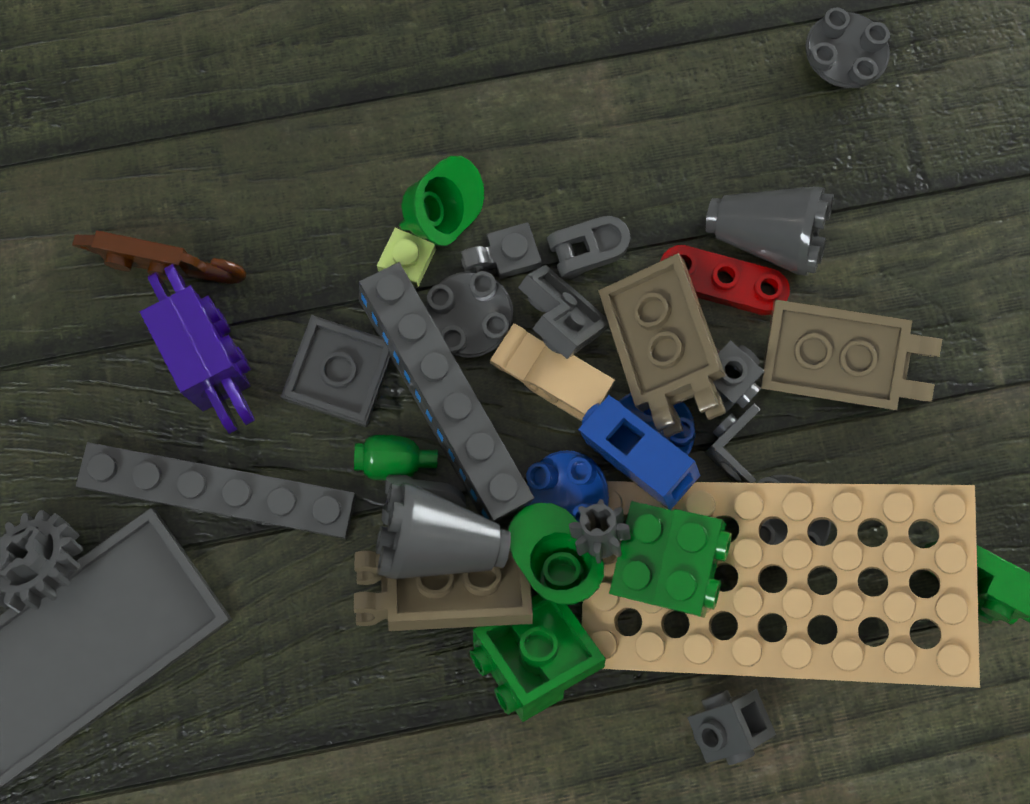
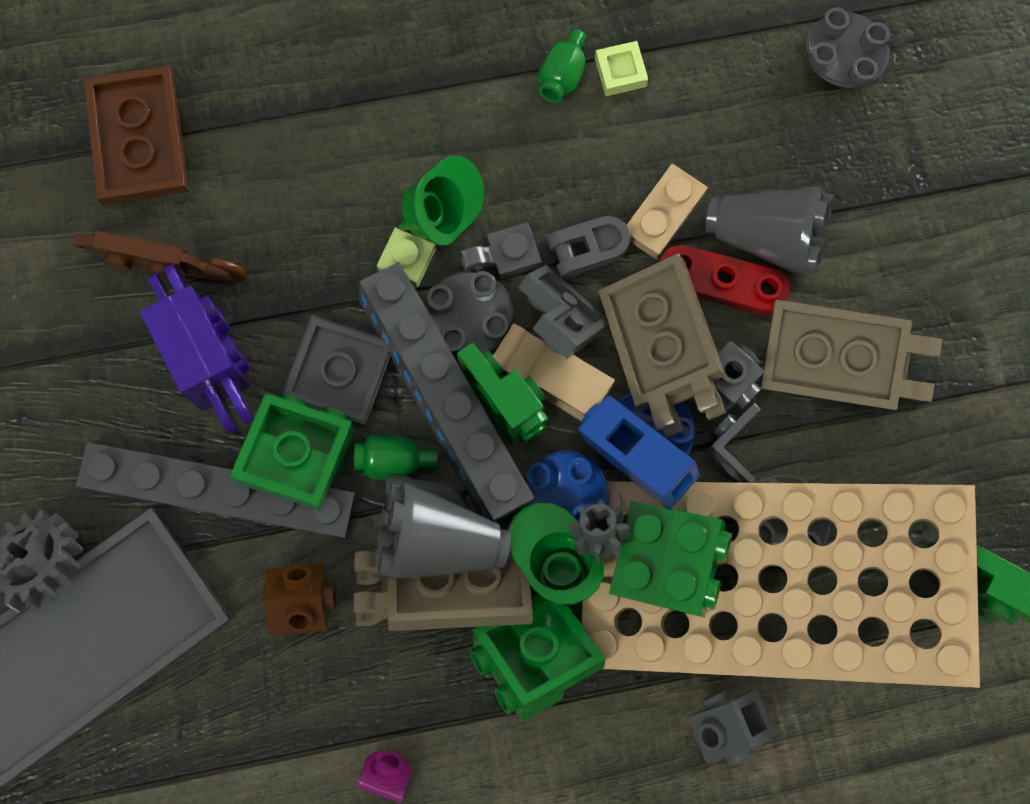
(135, 135): none -> reddish brown plate
(293, 450): none -> green plate
(298, 599): none -> reddish brown brick
(385, 775): none -> magenta plate
(510, 401): none -> green plate
(562, 68): none -> green plant
(621, 68): none -> yellowish green plate
(665, 211): none -> tan plate

